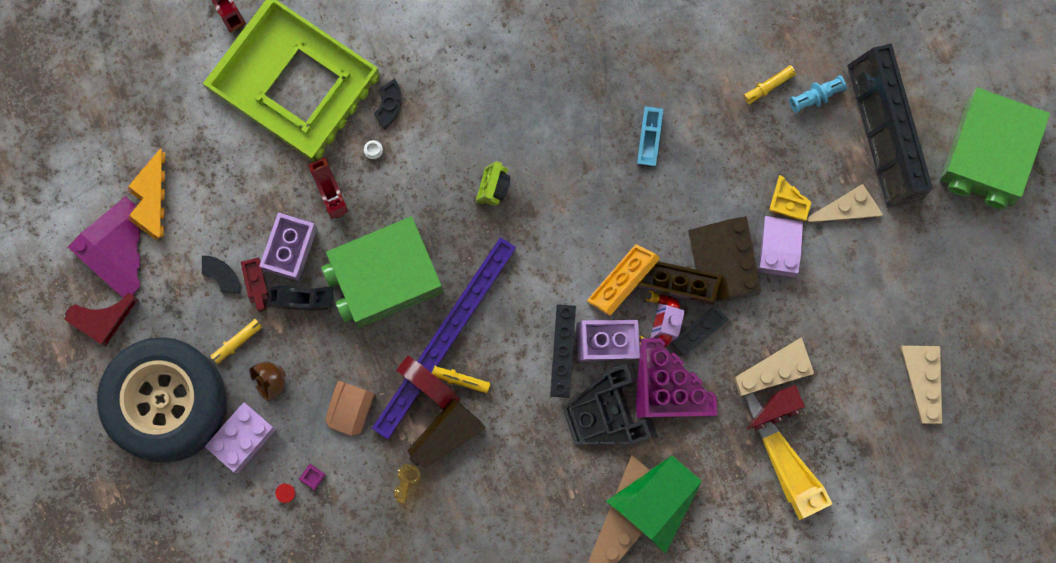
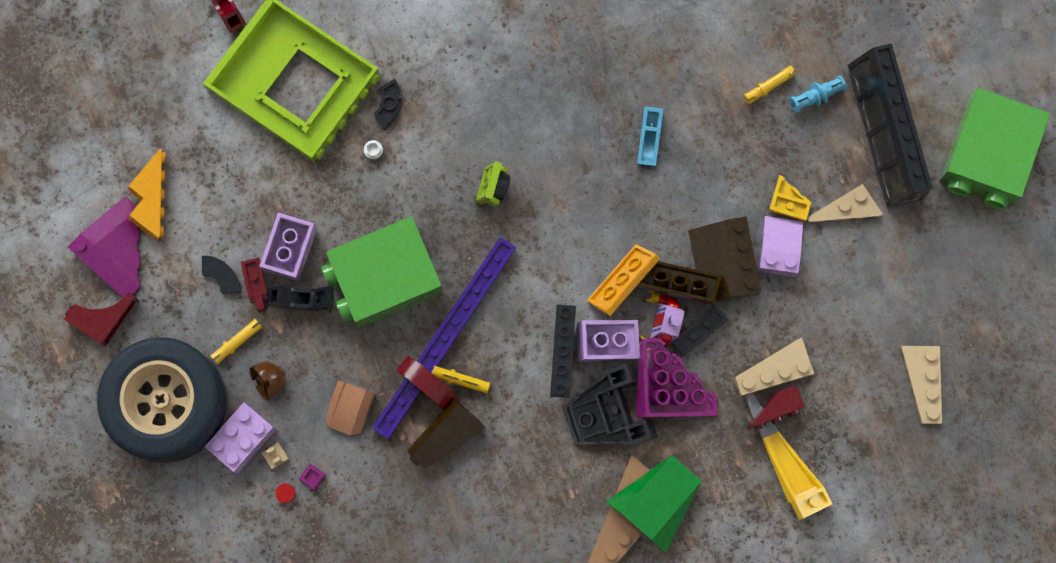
(275, 456): none -> tan tile
(328, 188): dark red arch -> none
(401, 492): clear yellow plate -> none

